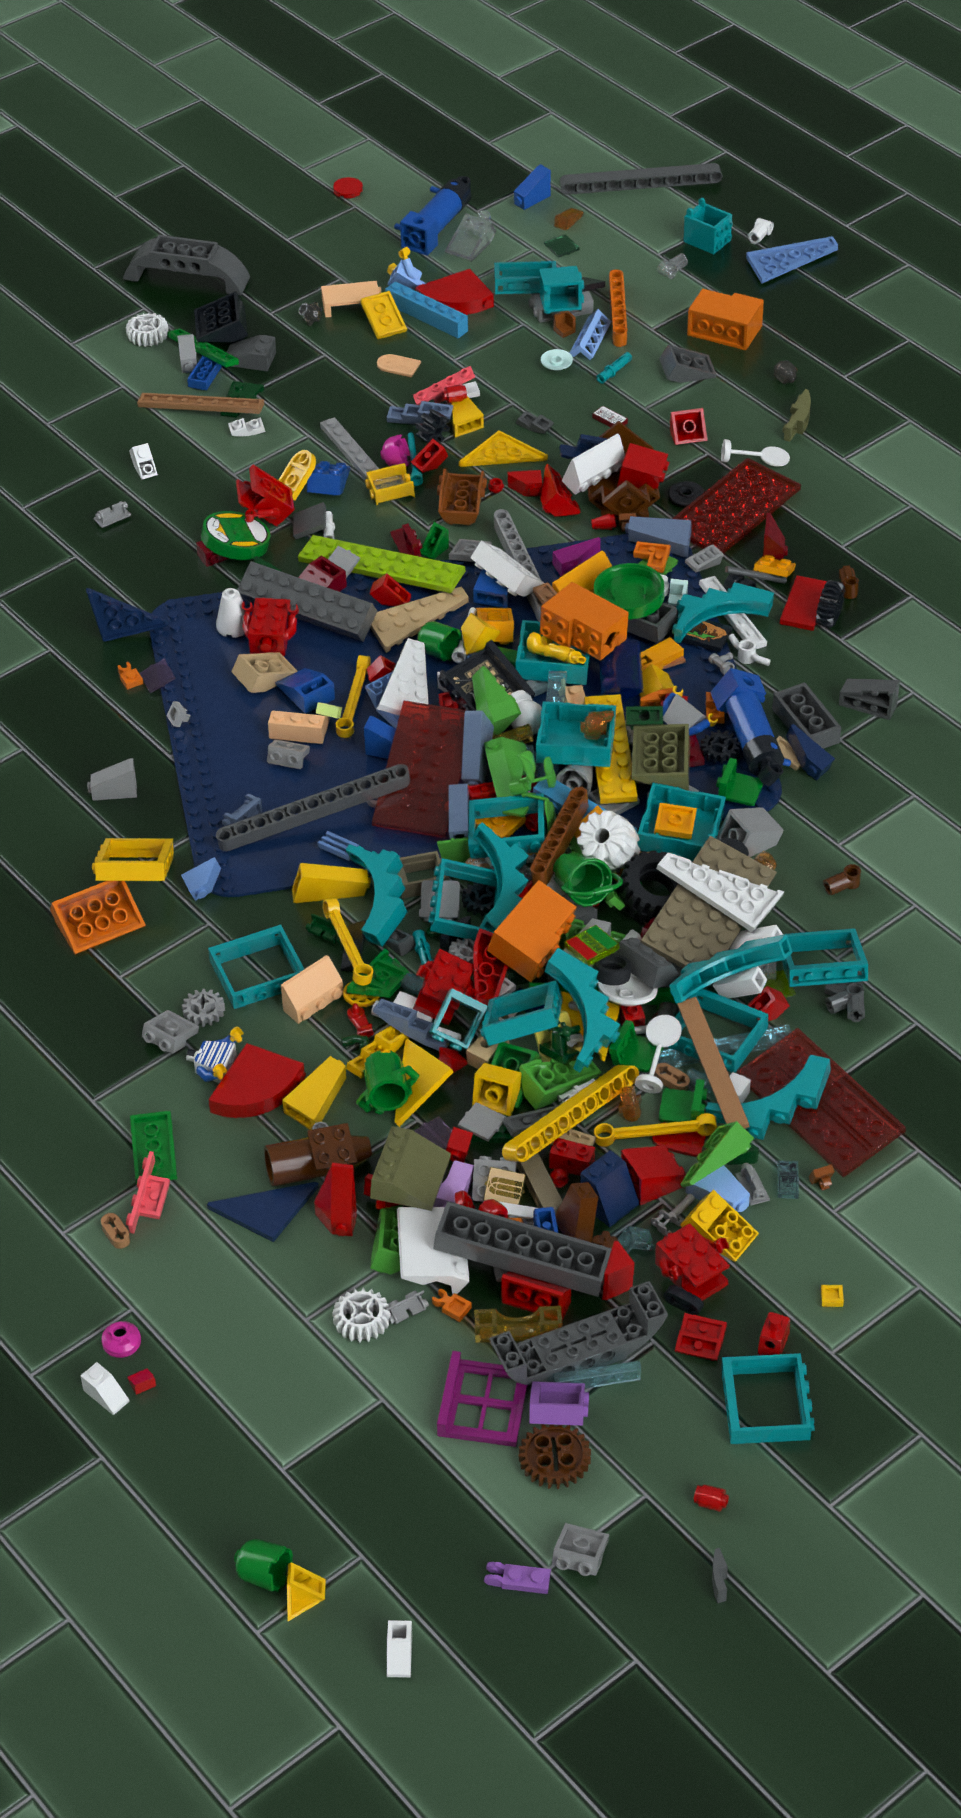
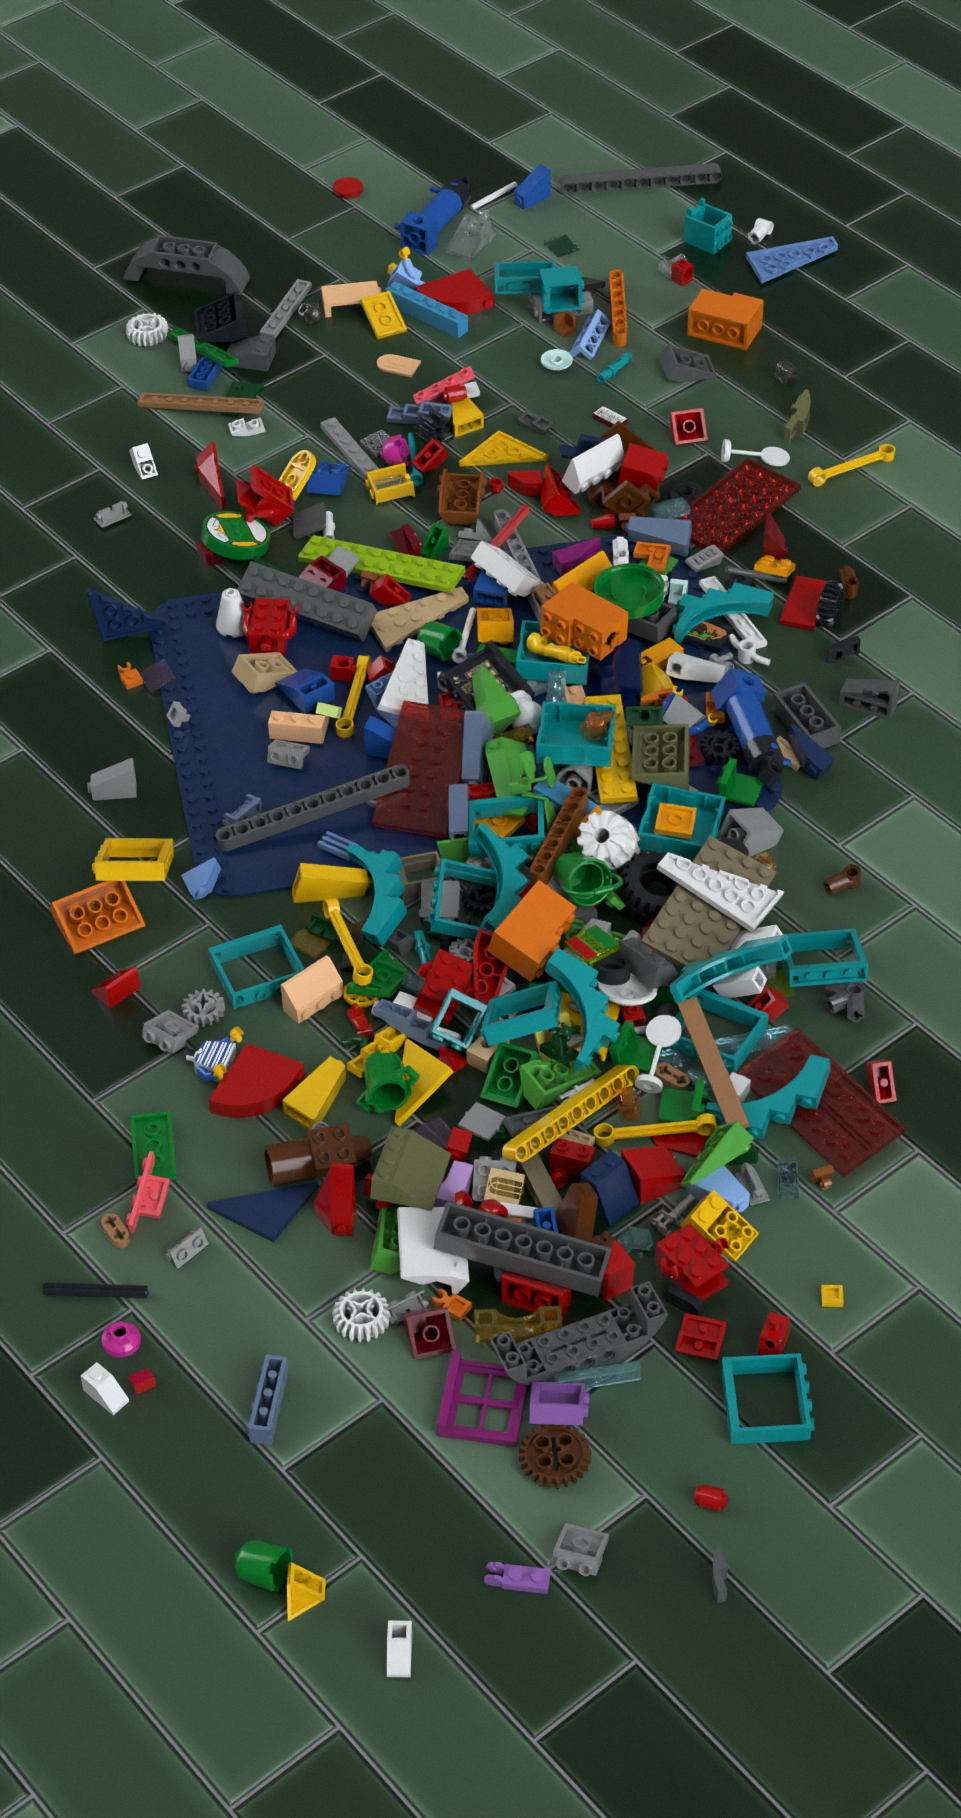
(96, 1290): none -> black axle
(118, 986): none -> red slope
(187, 1248): none -> light grey hinge
(209, 473): none -> red wedge
(268, 1400): none -> sand blue brick
(286, 308): none -> light grey plate
(310, 943): none -> clear yellow piece
(342, 668): none -> red brick
(368, 578): none -> dark orange tile
(375, 442): none -> light grey piece
(429, 1331): none -> dark red slope
(477, 633): yellow slope -> none
(482, 533): none -> light grey slope
(492, 196): none -> white bar
(496, 1088): yellow slope -> none
(500, 538): none -> red axle
(567, 218): clear orange slope -> none
(620, 551): none -> white piece
(671, 508): none -> clear light blue slope
(682, 272): none -> red brick
(694, 668): none -> white slope
(843, 648): none -> black slope
(881, 1080): none -> red slope
(886, 453): none -> yellow piece

